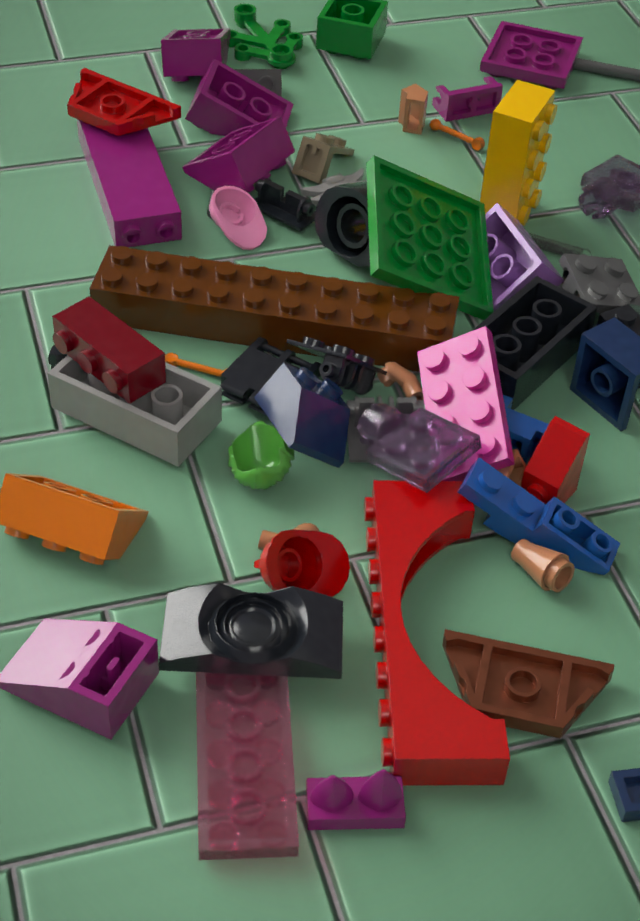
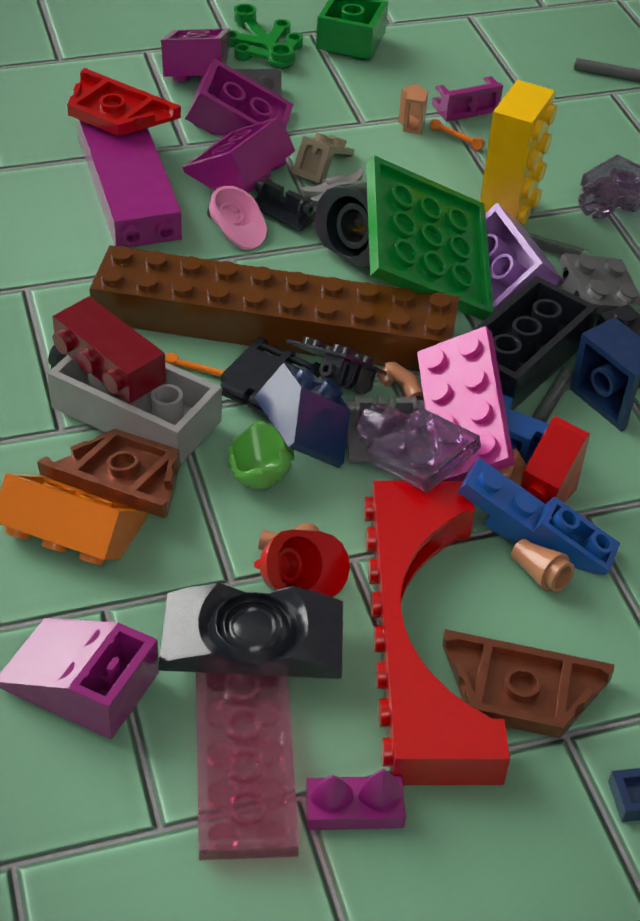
(120, 469): none -> copper wing
(531, 55): magenta plate -> none
(548, 394): none -> dark grey piece

